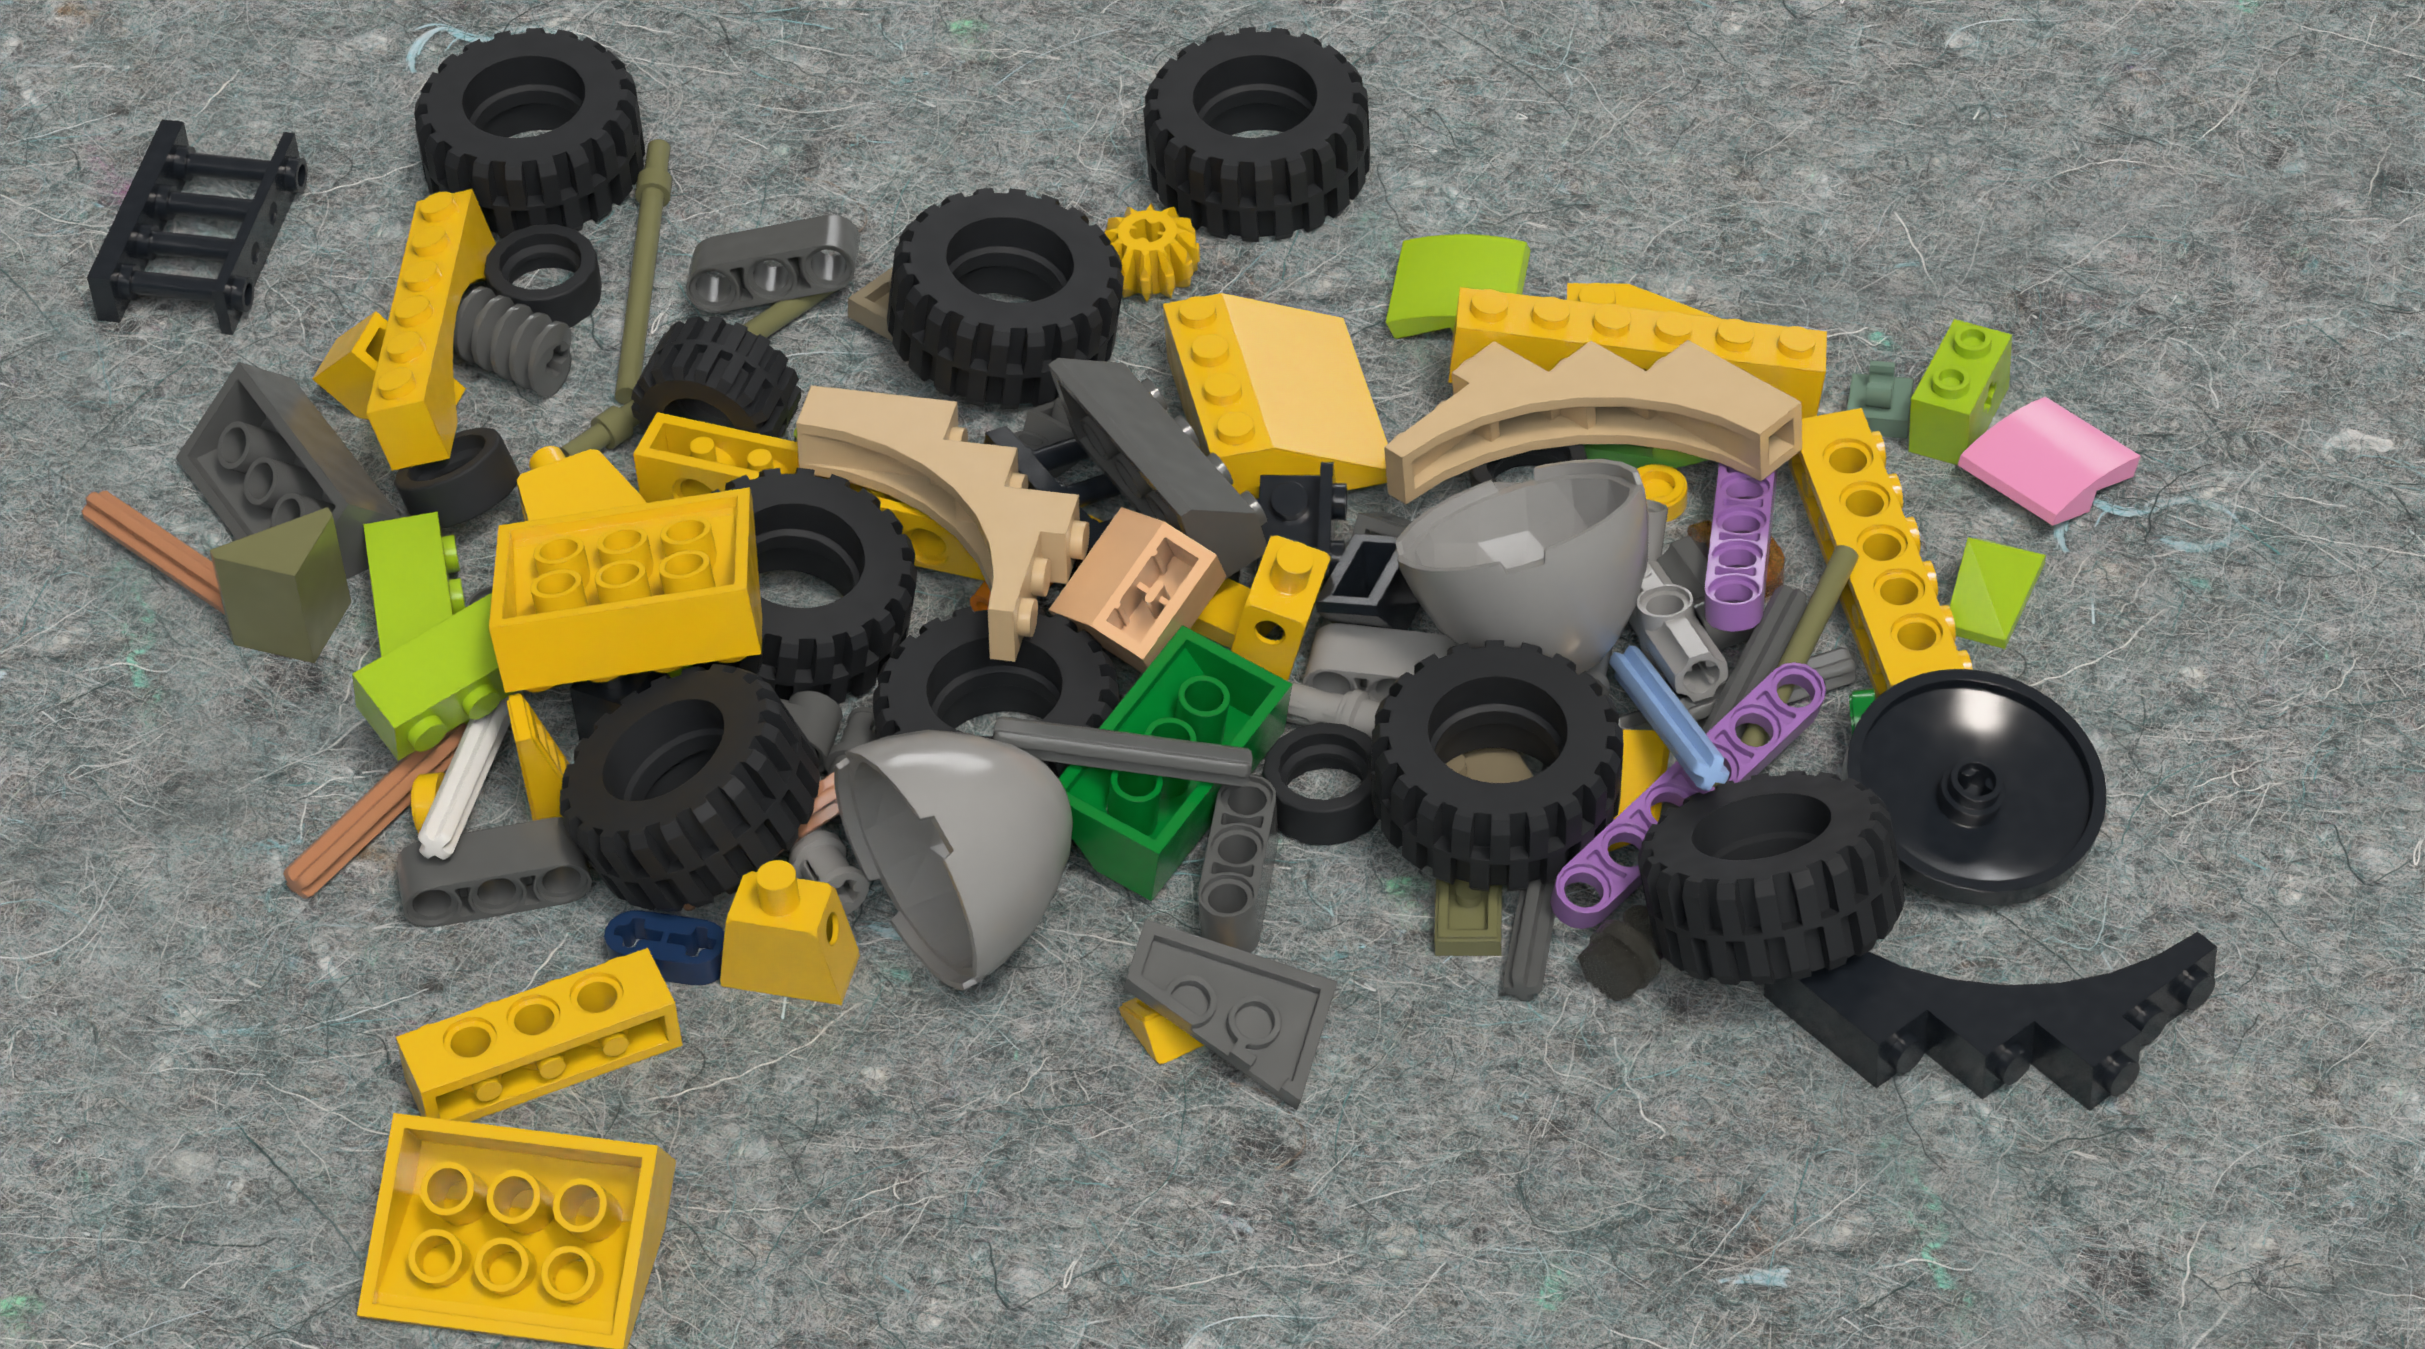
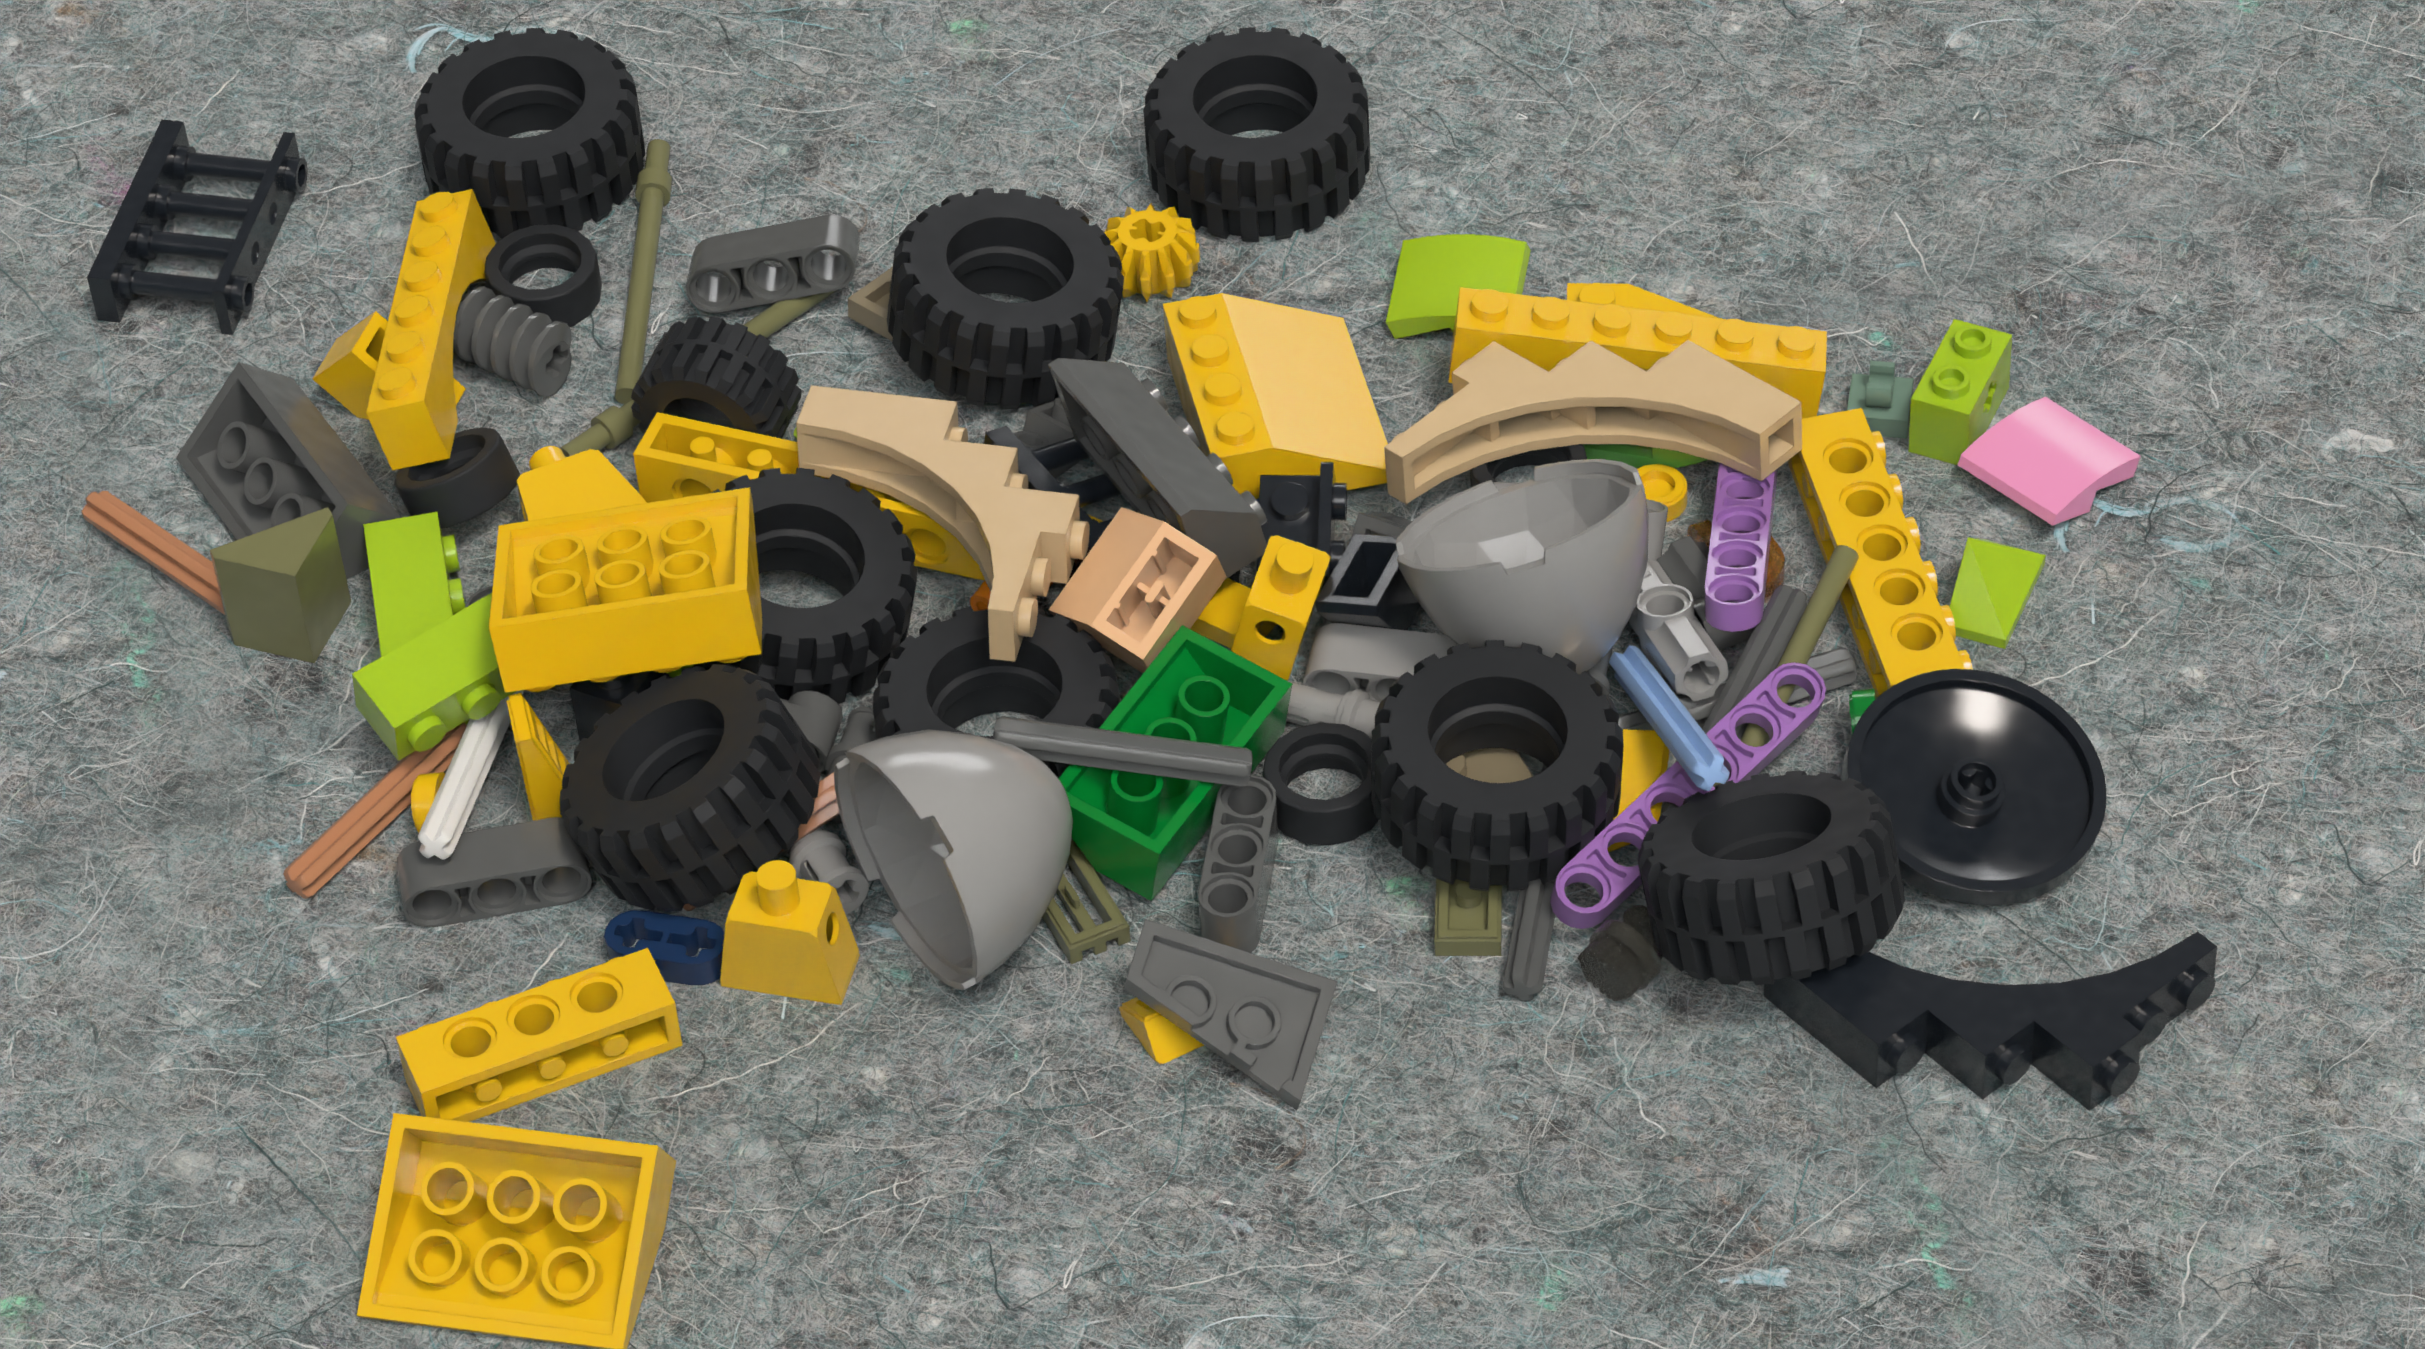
(1090, 935): none -> olive tile

